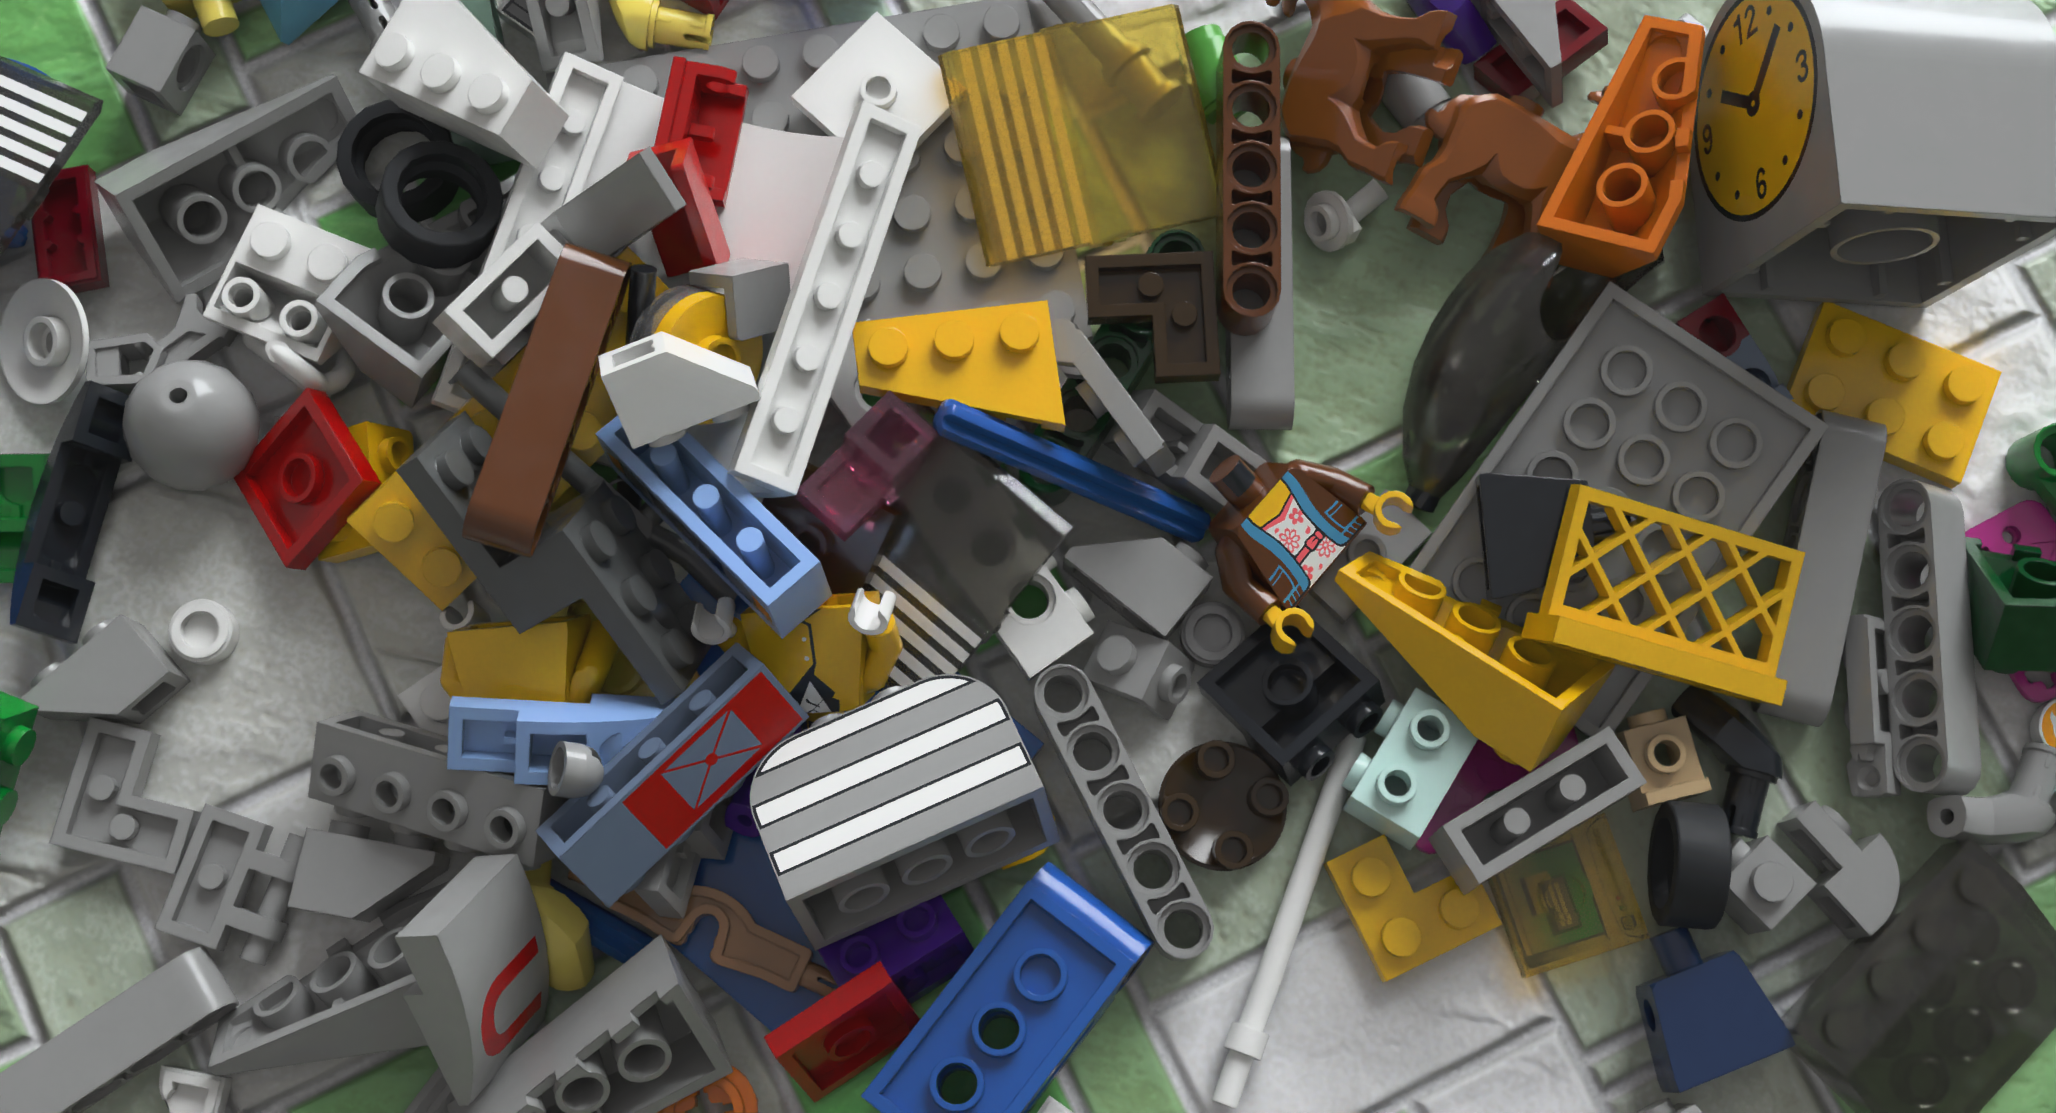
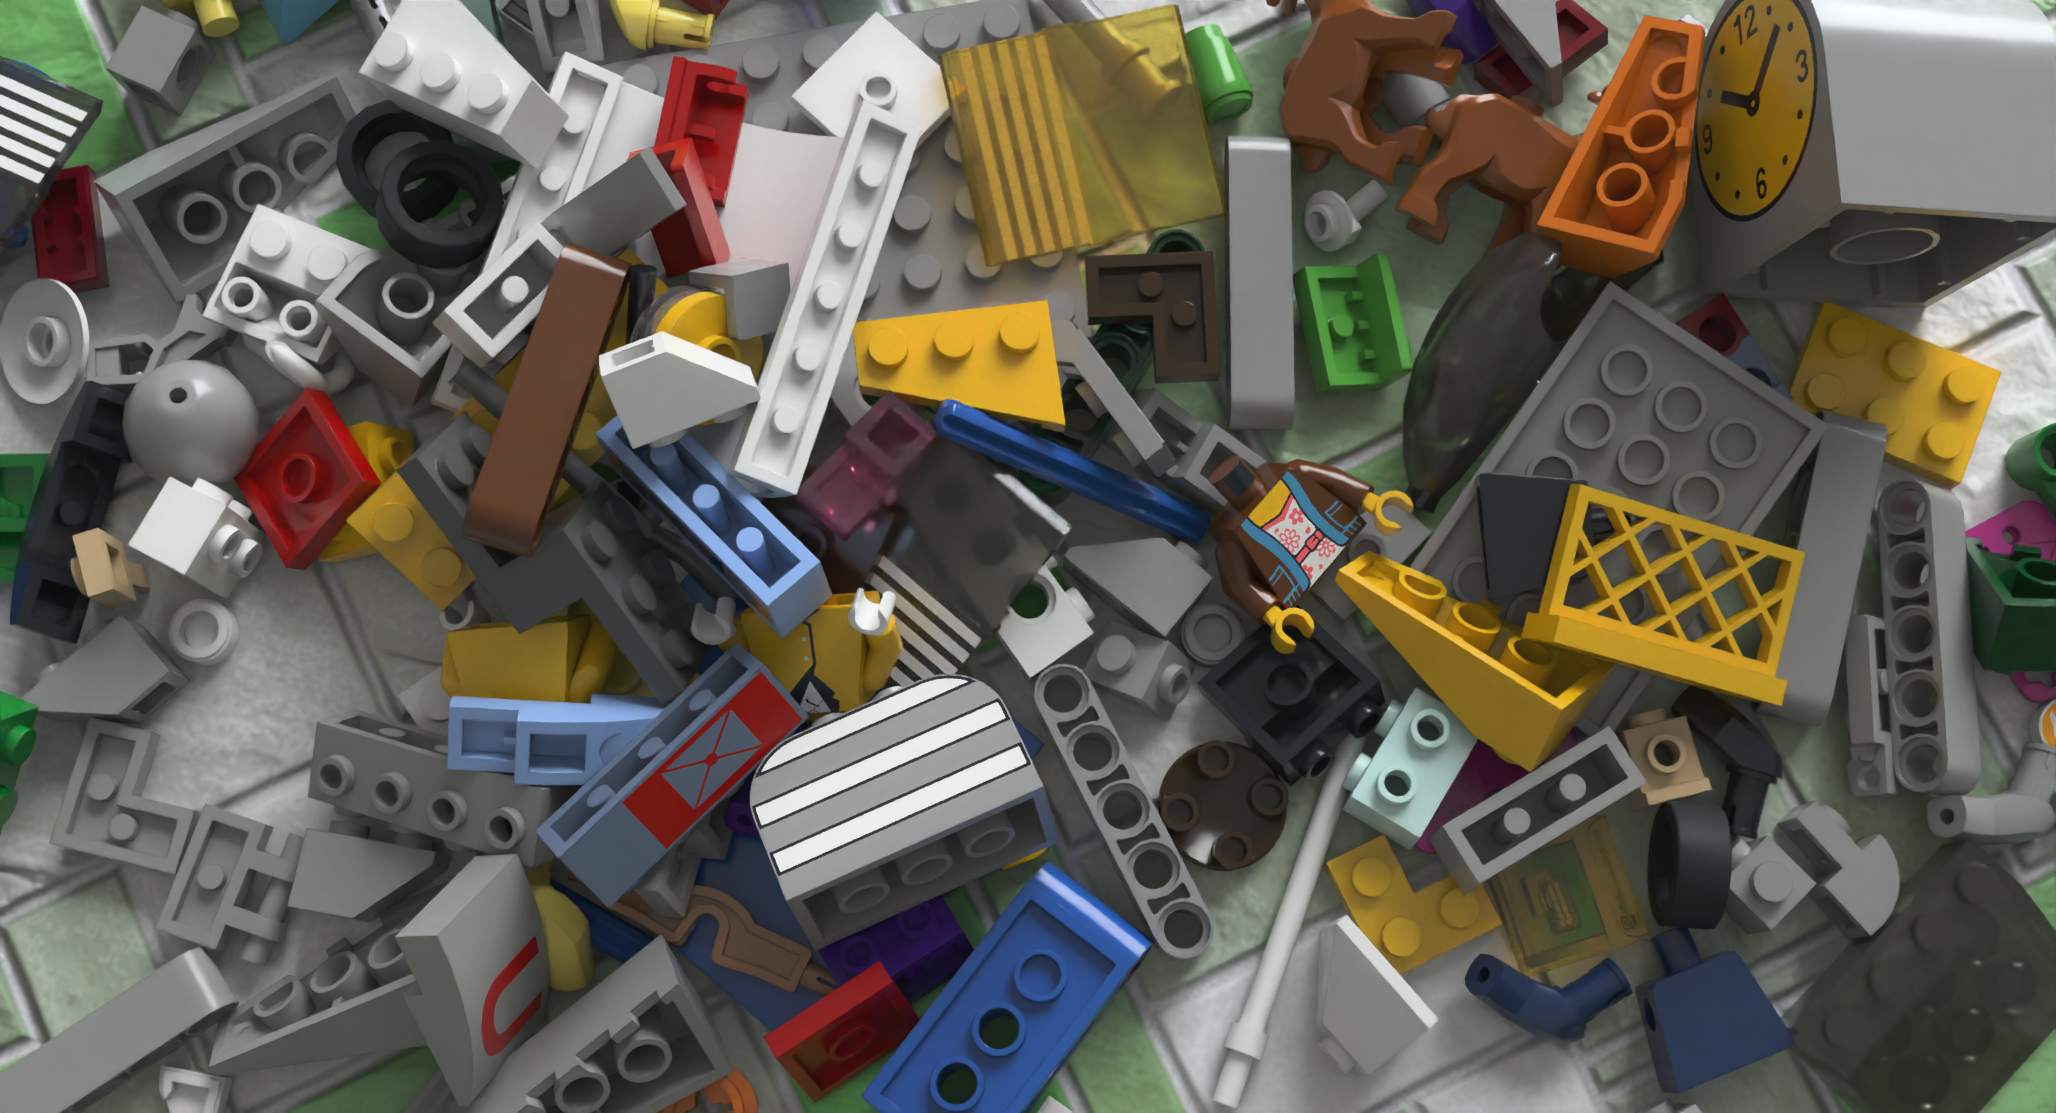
(103, 570): none -> tan plate
(200, 535): none -> white brick
(574, 770): light grey hinge -> none
(1253, 150): reddish brown beam -> none
(1352, 326): none -> bright green bracket
(1363, 1002): none -> white slope
(1545, 1009): none -> dark blue arm

